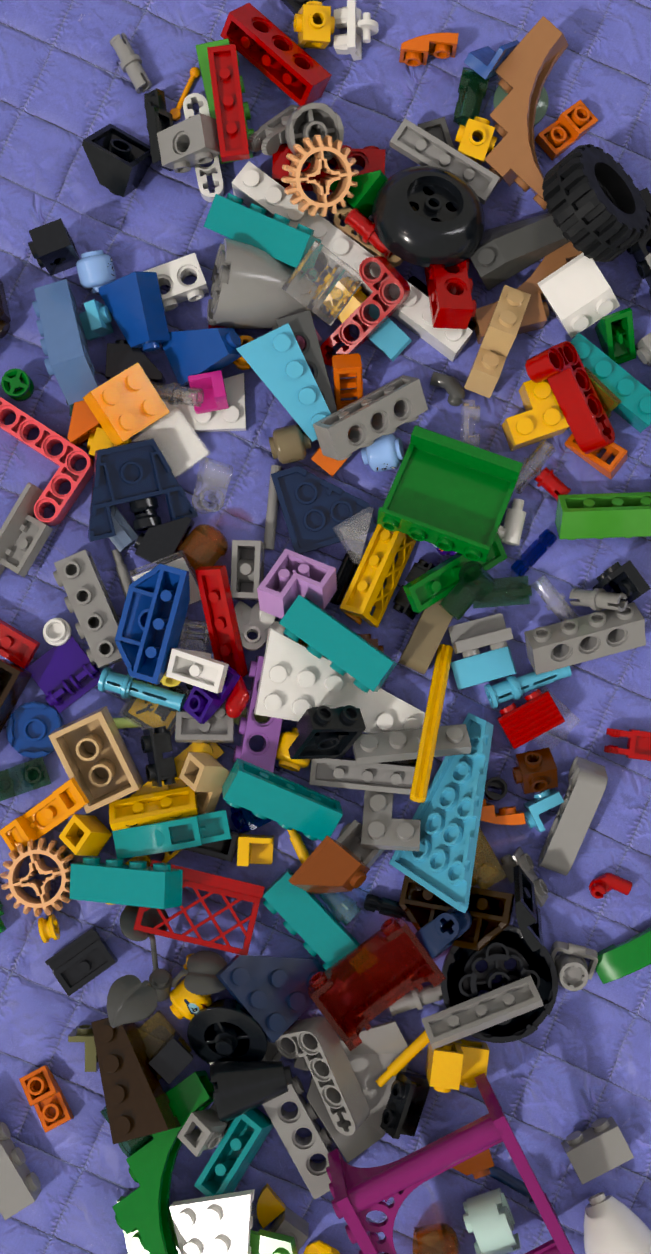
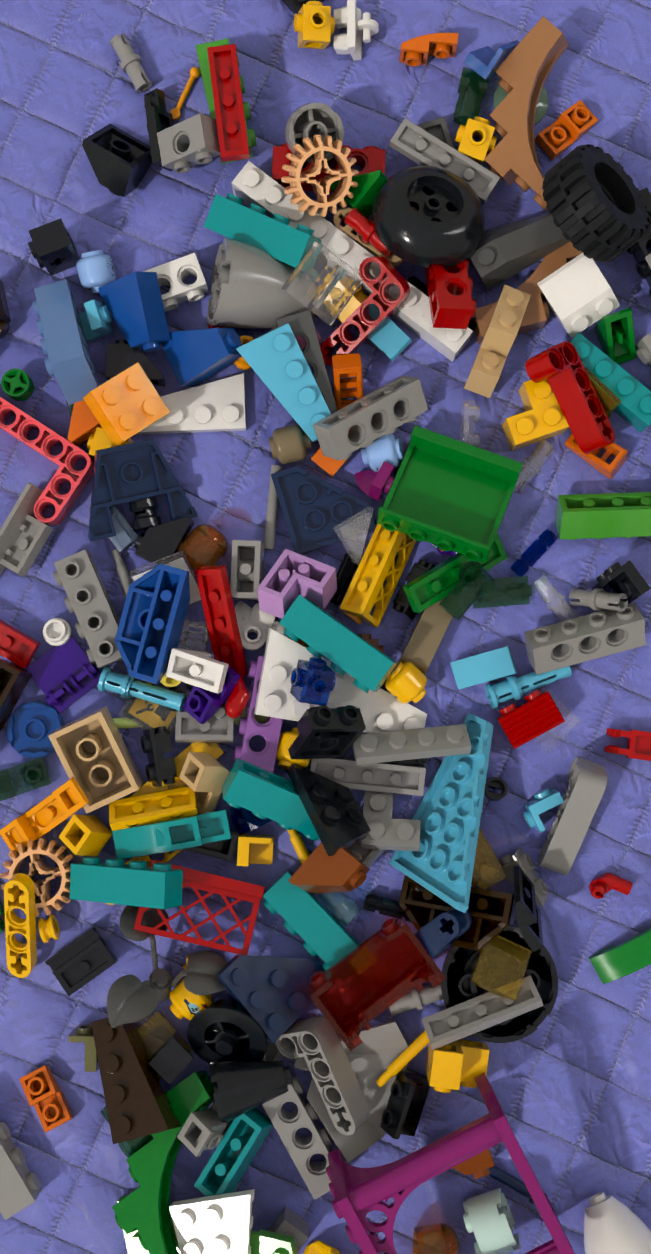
(14, 925): none -> yellow beam
(176, 441): clear tile -> none
(177, 394): clear pin -> none
(213, 481): clear piece -> none
(214, 391): dark pink panel -> none
(215, 167): white beam -> none
(268, 1206): yellow tile -> none
(271, 134): light grey hinge -> none
(275, 54): red brick -> none
(312, 681): none -> clear blue brick
(329, 809): none -> black wing
(376, 483): none -> magenta plate
(406, 683): none -> yellow head
(431, 724): yellow axle -> none
(451, 385): dark grey arm -> none
(478, 633): light grey bracket -> none
(501, 967): none -> clear yellow piece
(506, 815): orange slope -> none
(513, 525): white plant -> none
(535, 771): reddish brown brick -> none
(551, 483): red pin -> none
(571, 965): light grey piece -> none
(597, 1149): light grey brick -> none

